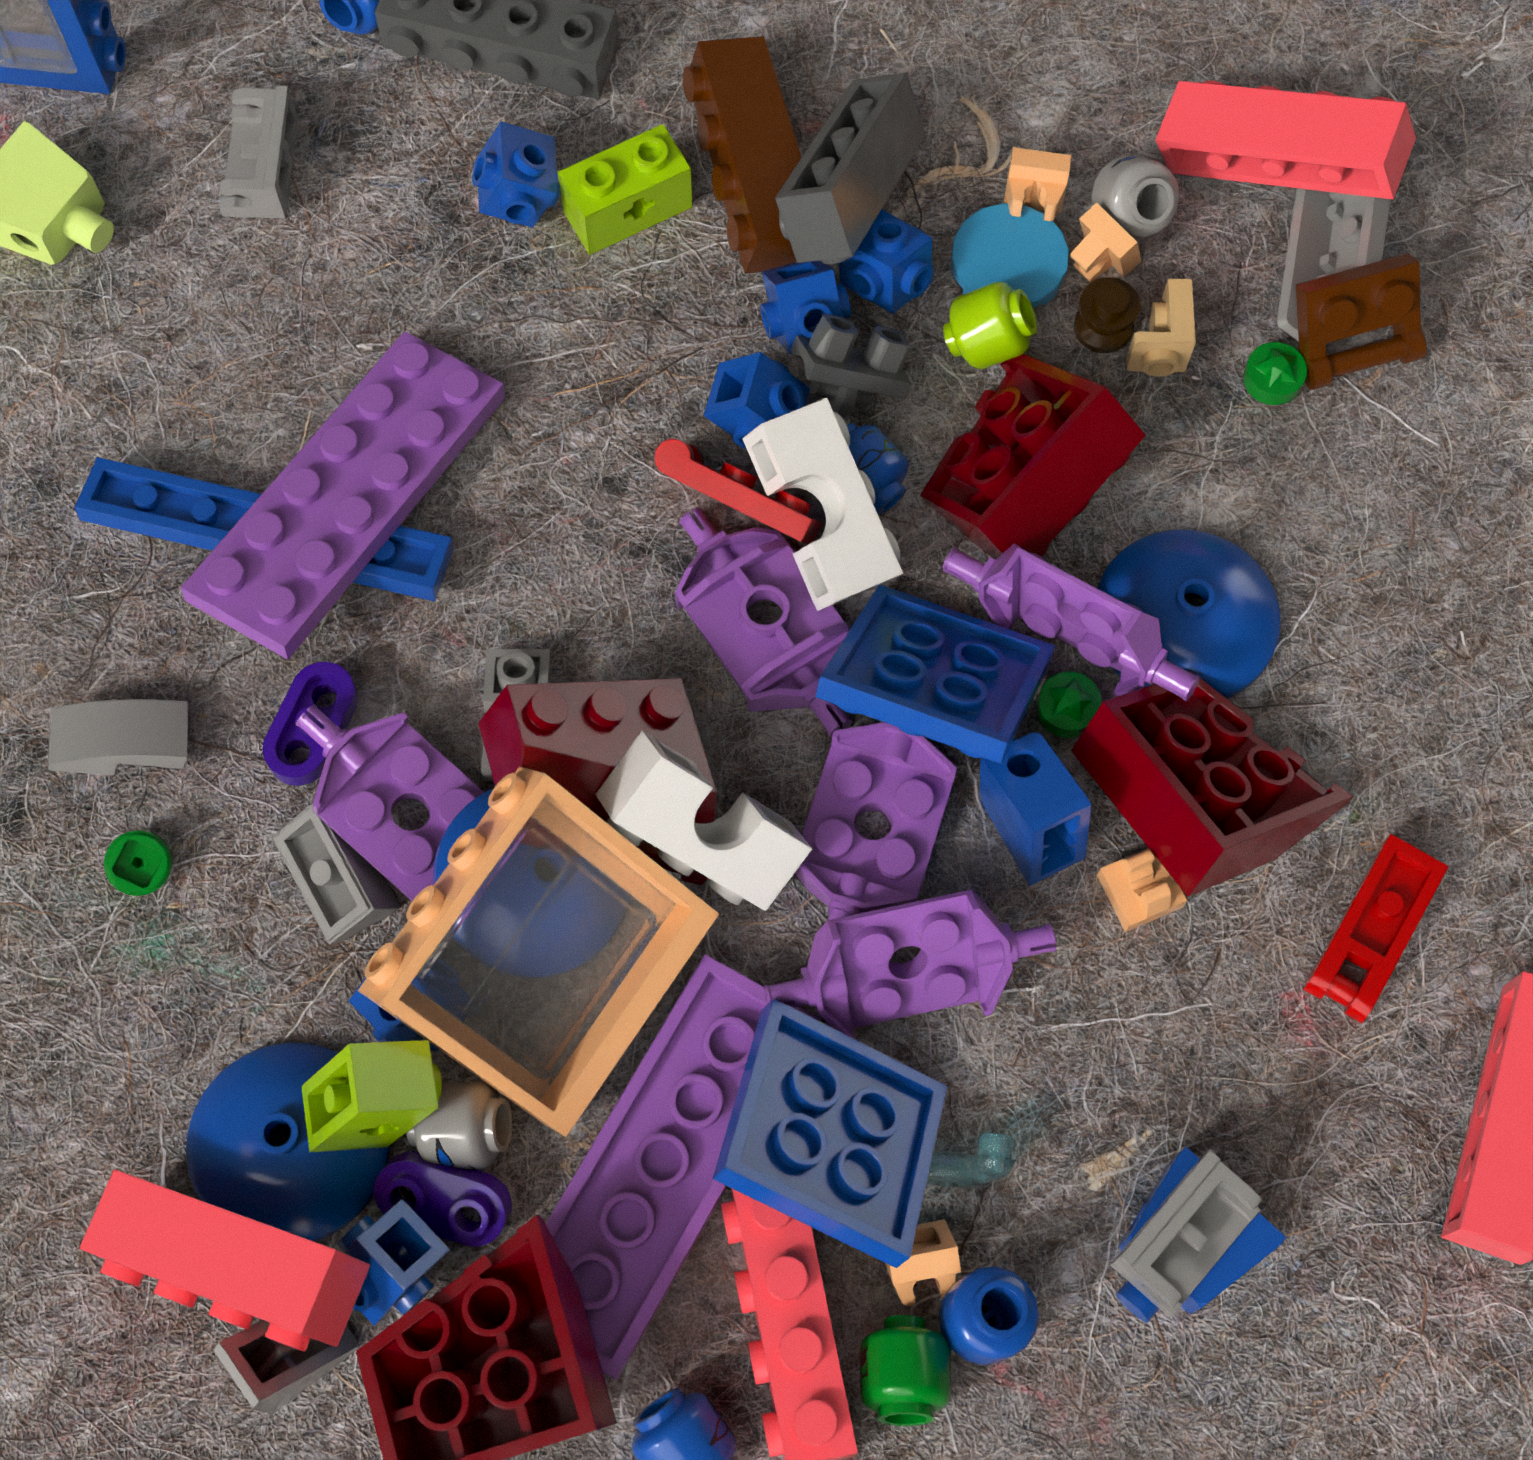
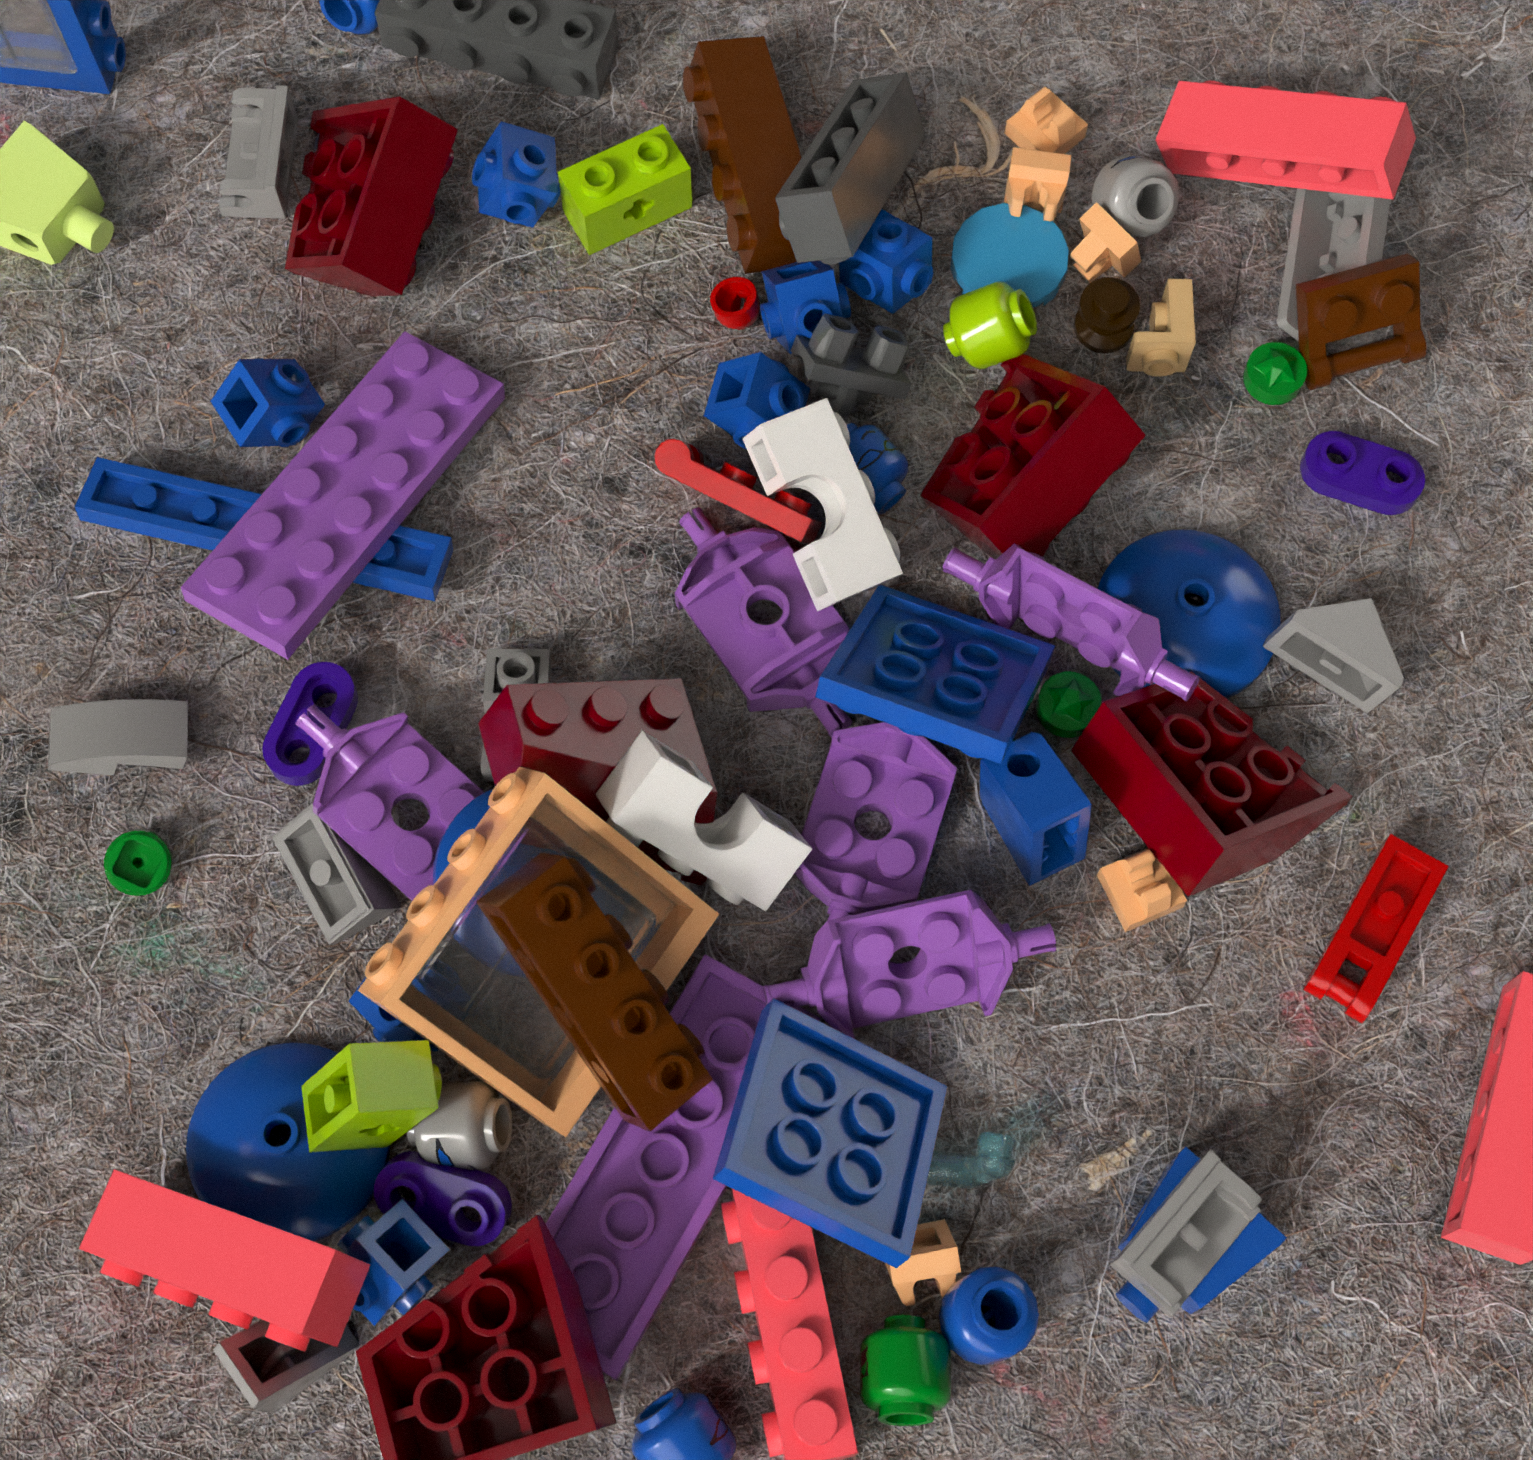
(267, 402): none -> blue brick
(369, 194): none -> dark red wedge
(596, 988): none -> reddish brown brick
(726, 303): none -> red hinge
(1046, 124): none -> light nougat tile
(1342, 650): none -> light grey slope
(1363, 475): none -> dark purple plate

